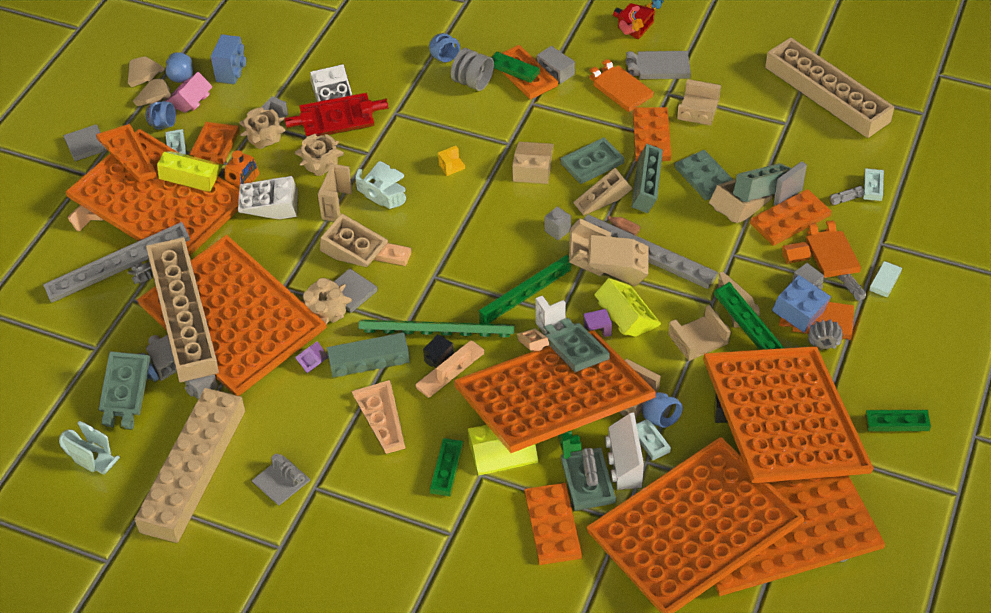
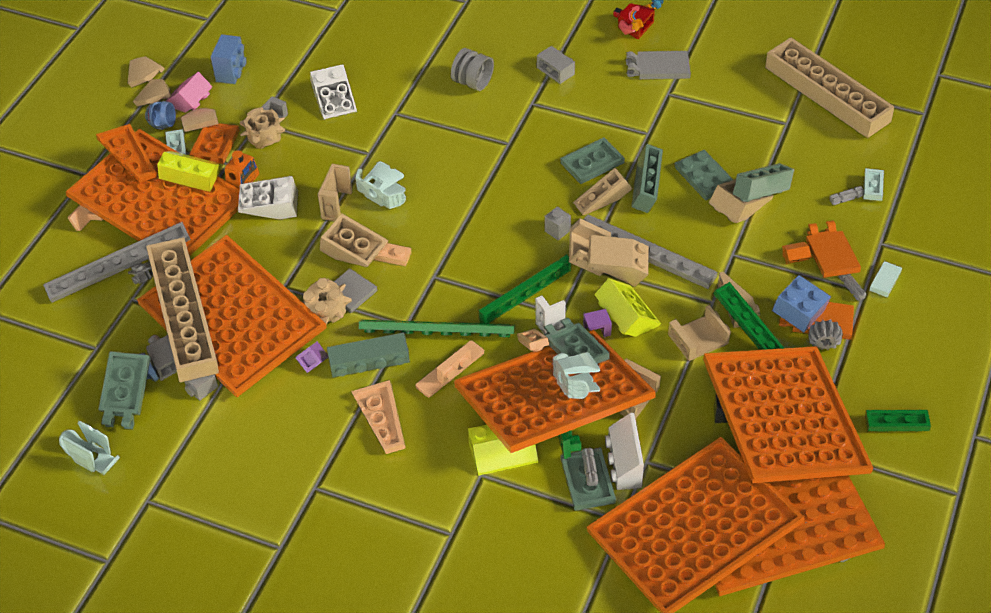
(84, 143): light grey tile -> none
(179, 67): medium blue helmet -> none
(190, 465): tan brick -> none
(199, 119): none -> tan slope
(280, 479): light grey hinge -> none
(319, 153): tan brick -> none
(337, 115): red plate -> none
(438, 351): black brick -> none
(443, 47): medium blue helmet -> none
(446, 467): green plate -> none
(450, 161): yellow panel -> none
(515, 67): green plate -> none
(532, 162): tan slope -> none
(540, 85): orange plate -> none
(552, 524): orange plate -> none
(577, 385): none -> light aqua piece
(620, 86): orange tile -> none
(625, 225): nougat piece -> none
(651, 128): orange plate -> none
(652, 440): light aqua plate -> none
(656, 407): medium blue helmet -> none
(699, 102): tan panel -> none
(790, 183): light grey tile -> none
(790, 217): orange plate -> none
(810, 274): light grey brick -> none

